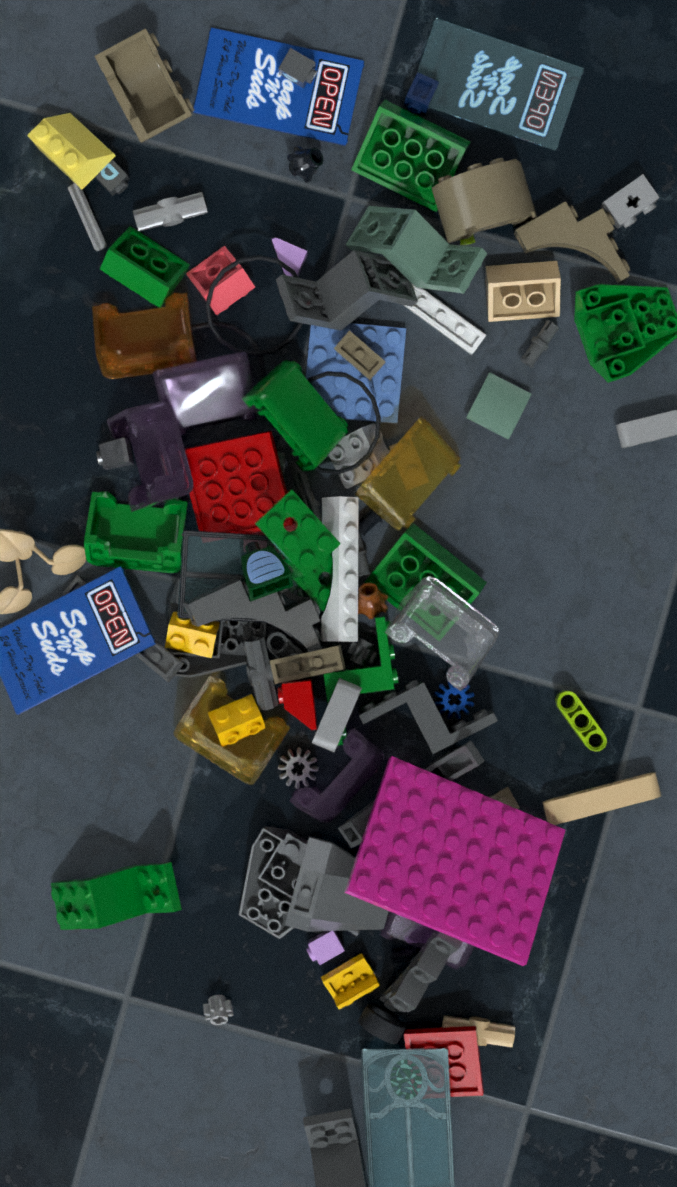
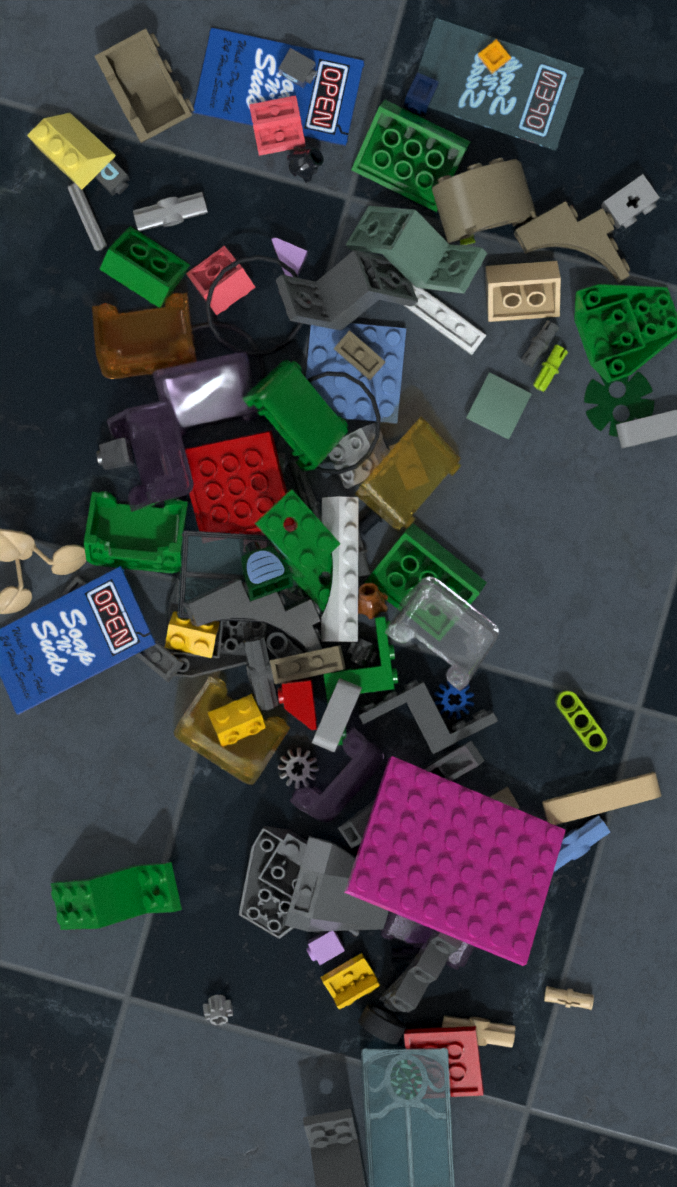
(277, 125): none -> coral slope
(494, 56): none -> light orange tile
(550, 368): none -> lime axle
(568, 998): none -> tan pin
(579, 840): none -> medium blue piece
(603, 413): none -> dark green piece

